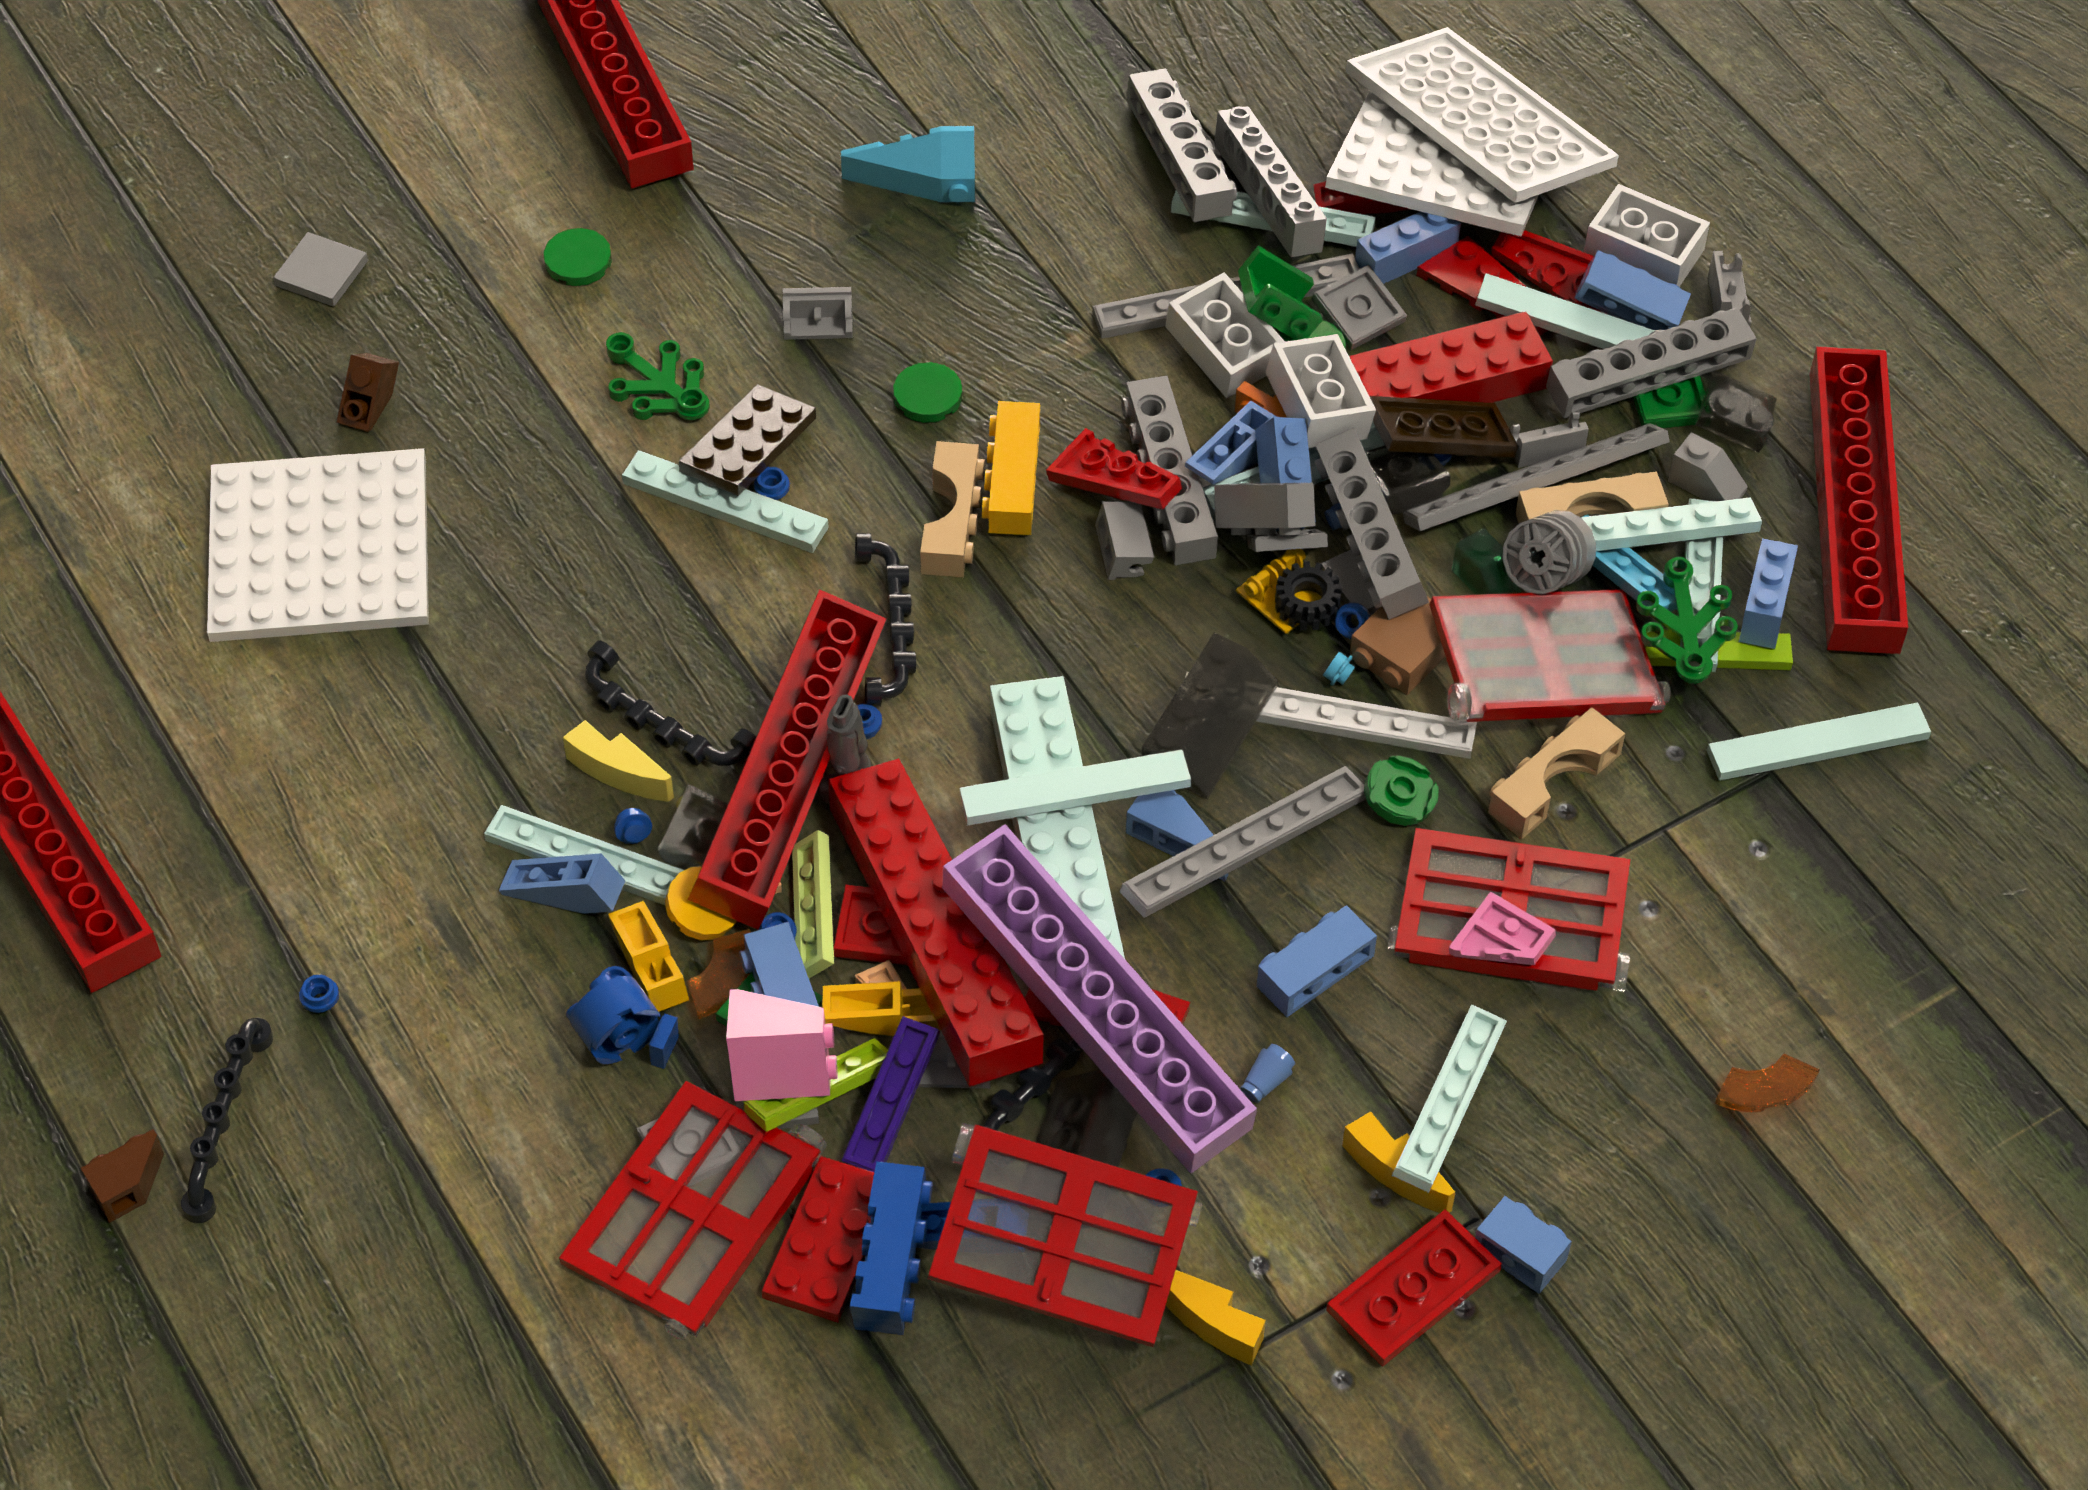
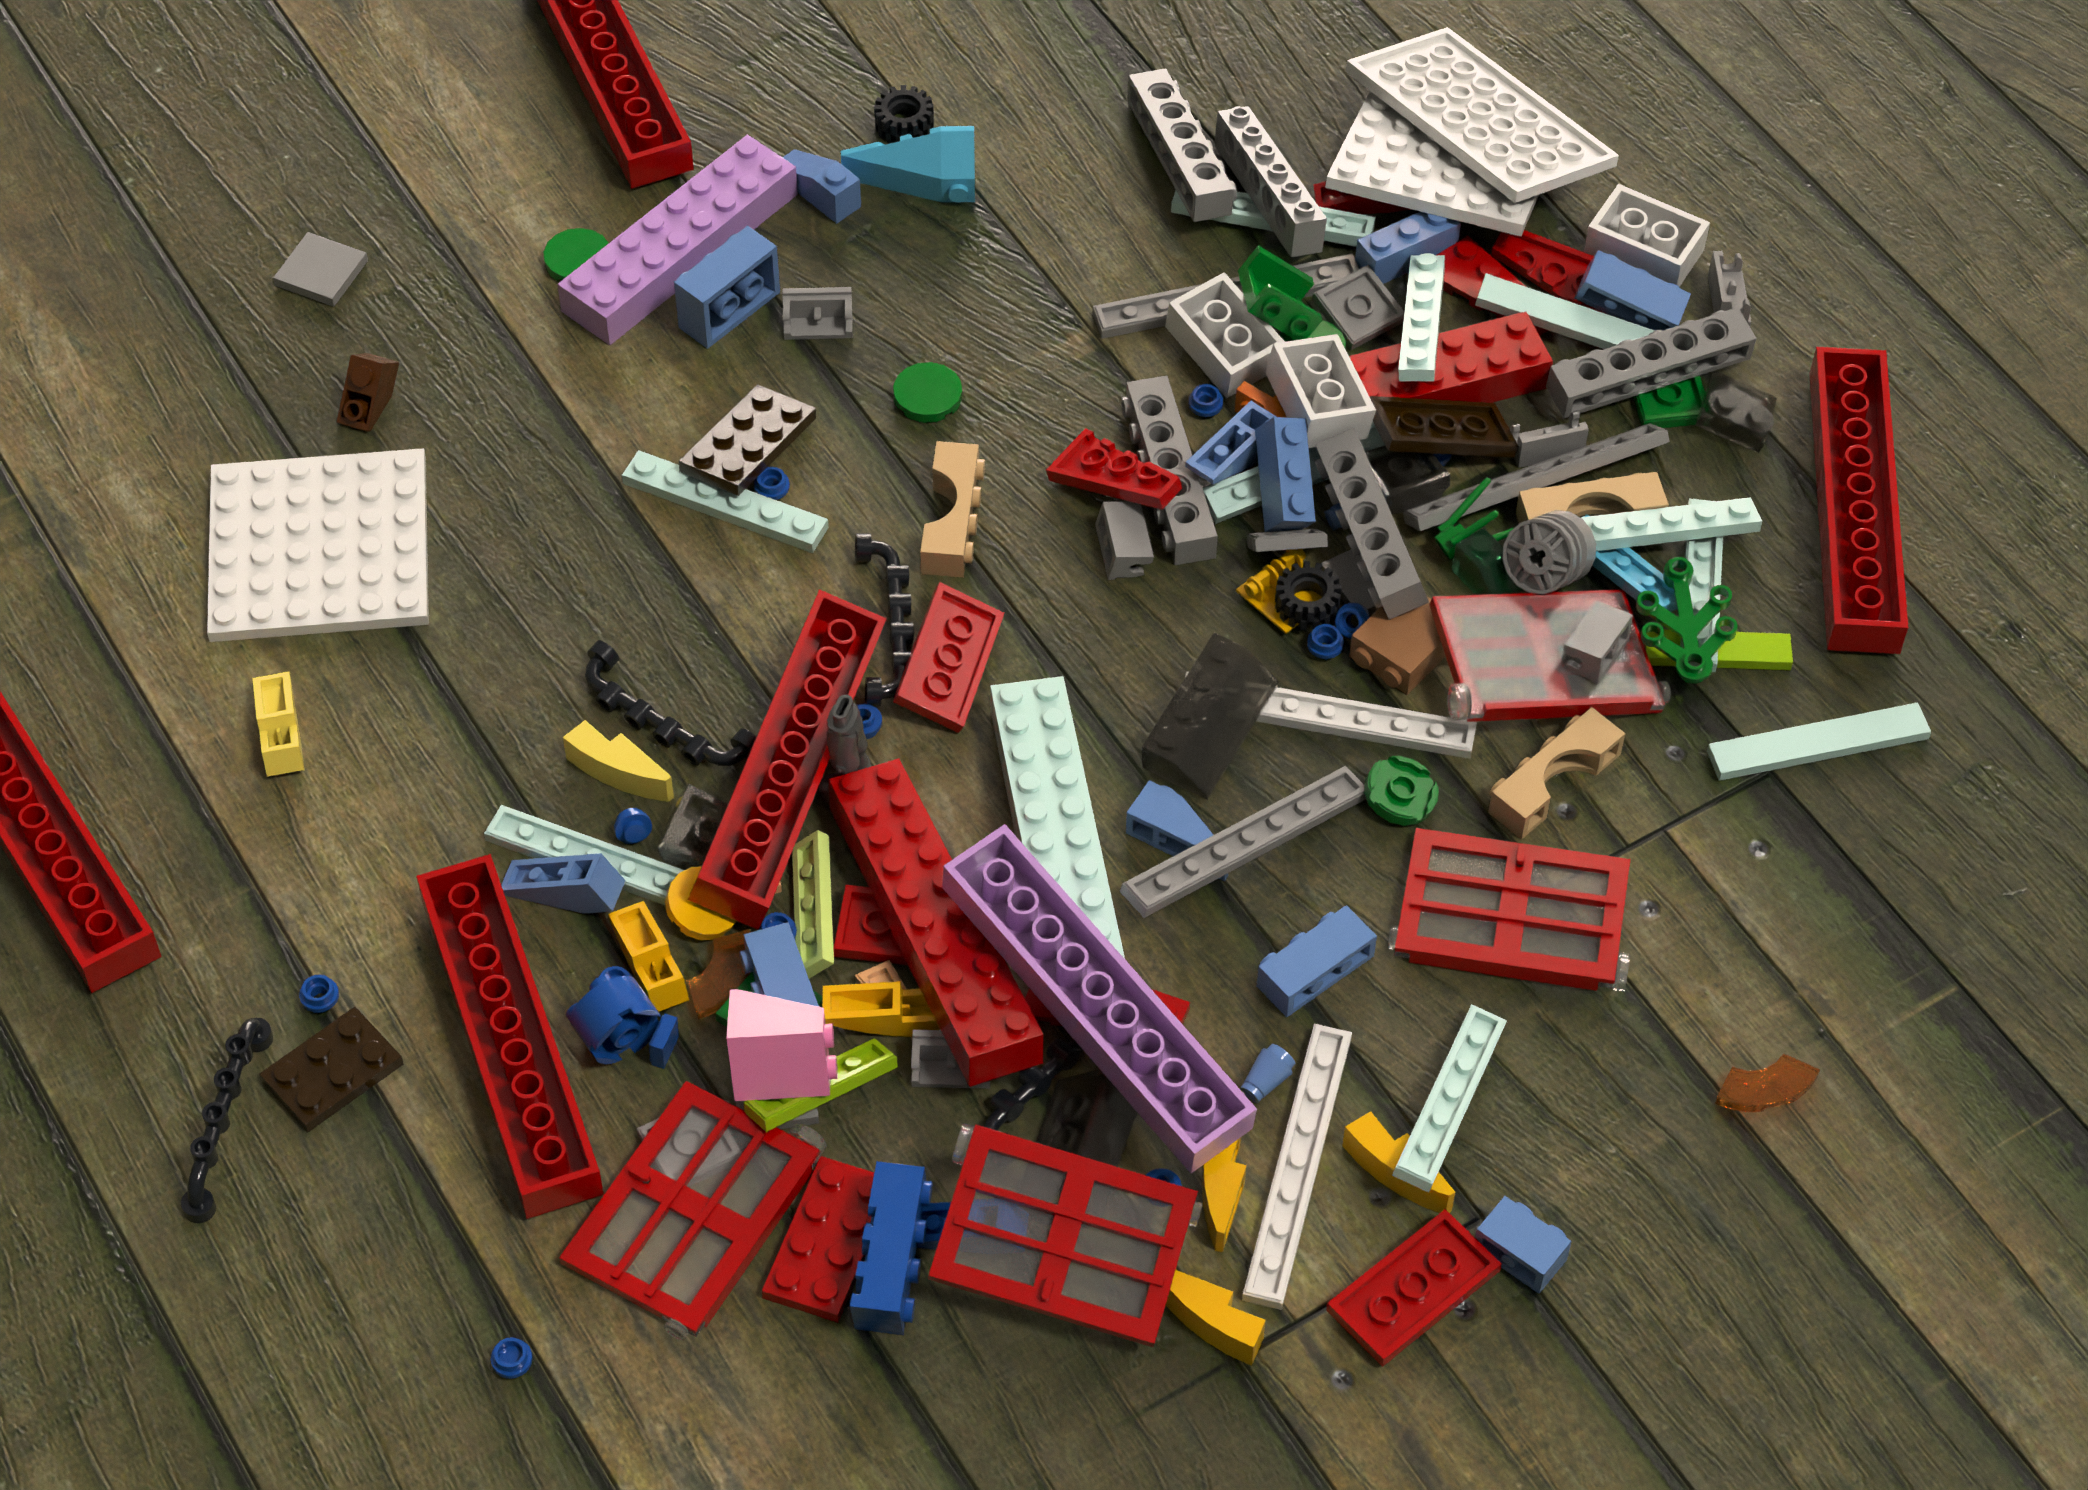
(125, 1175): reddish brown slope -> none
(277, 724): none -> light yellow slope
(331, 1069): none -> dark brown plate
(510, 1037): none -> red brick
(511, 1358): none -> blue plate
(642, 263): none -> lavender brick
(687, 403): green plant -> none
(727, 286): none -> medium blue brick
(826, 184): none -> medium blue slope
(891, 1094): dark purple tile -> none
(903, 102): none -> black tyre
(948, 657): none -> plate
(1013, 468): yellow brick -> none
(1075, 787): light aqua tile -> none
(1205, 400): none -> blue plate
(1221, 1192): none -> yellow slope
(1265, 507): light grey brick -> none
(1297, 1167): none -> white tile
(1325, 634): none -> blue plate
(1339, 669): medium azure plate -> none
(1422, 318): none -> light aqua plate
(1451, 535): none -> green plant
(1502, 934): bright pink wing -> none
(1598, 641): none -> light grey hinge
(1706, 471): light grey slope -> none
(1768, 593): medium blue brick -> none

